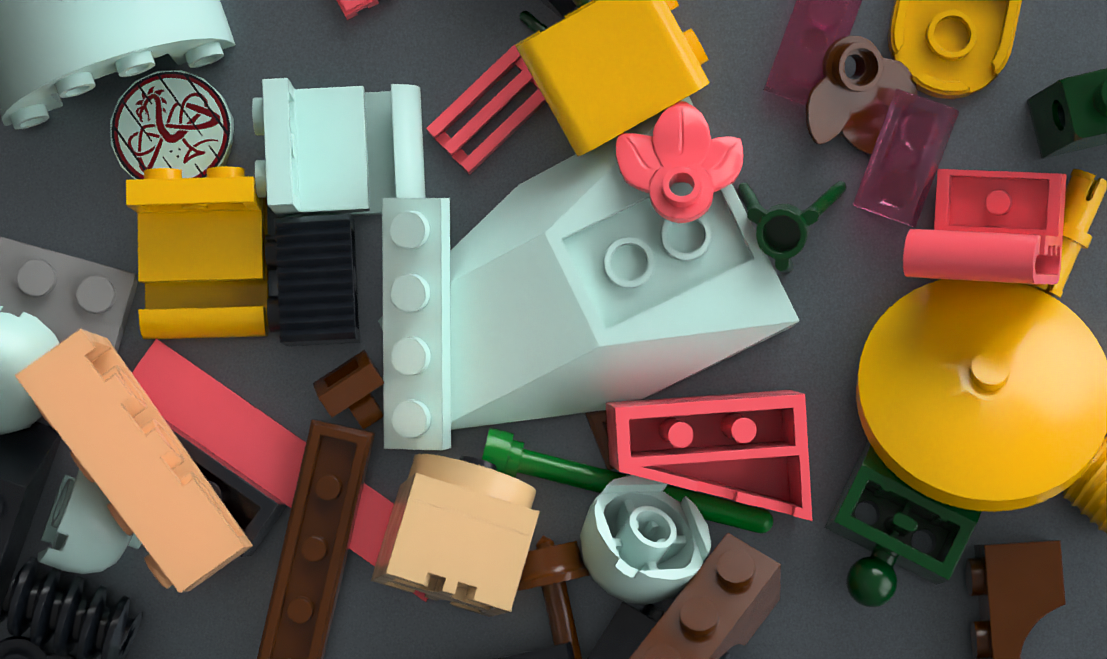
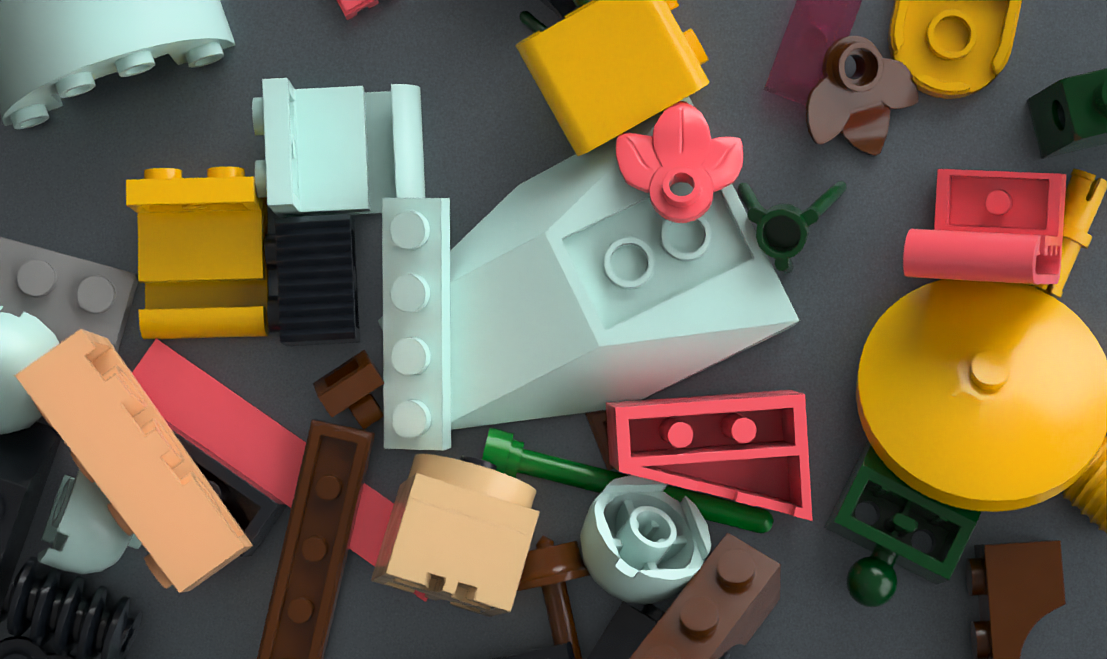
(171, 123): tile -> none
(476, 91): coral tile -> none
(906, 157): clear pink plate -> none

